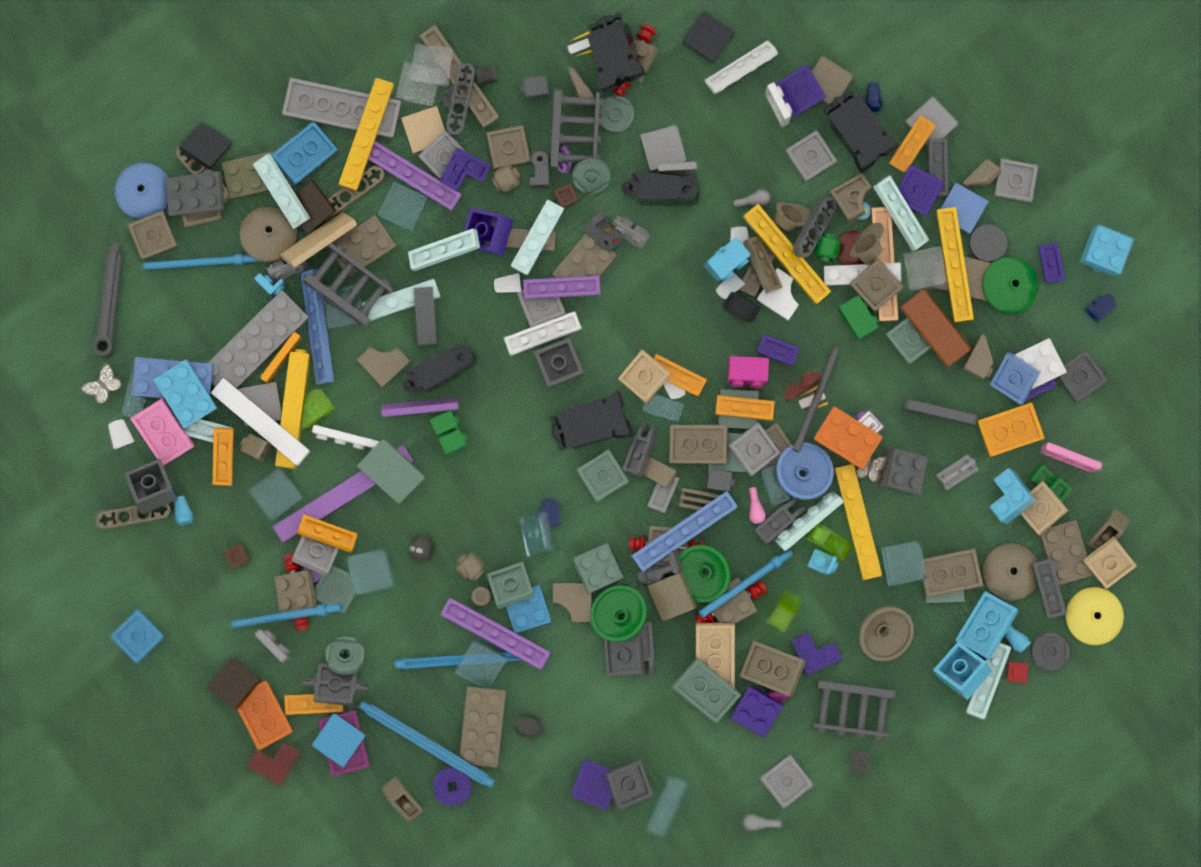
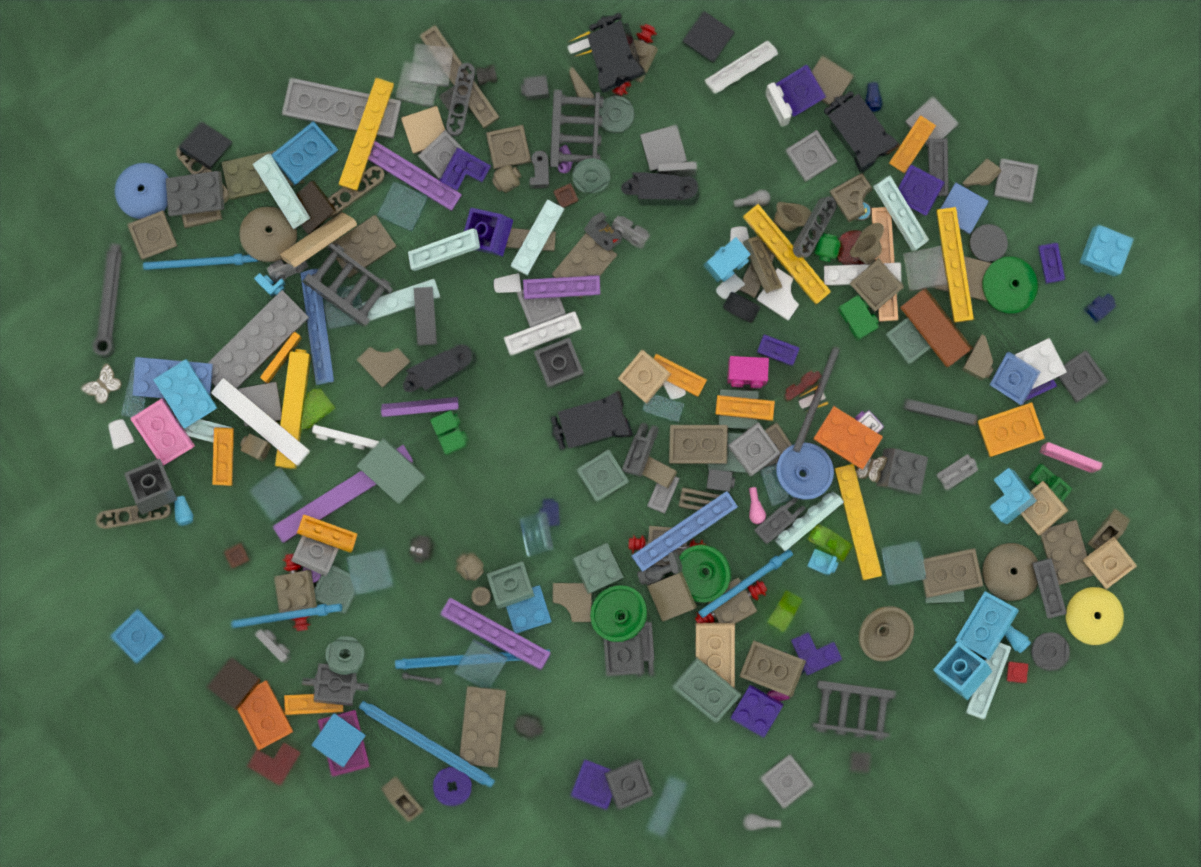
(437, 681): none -> dark grey hinge

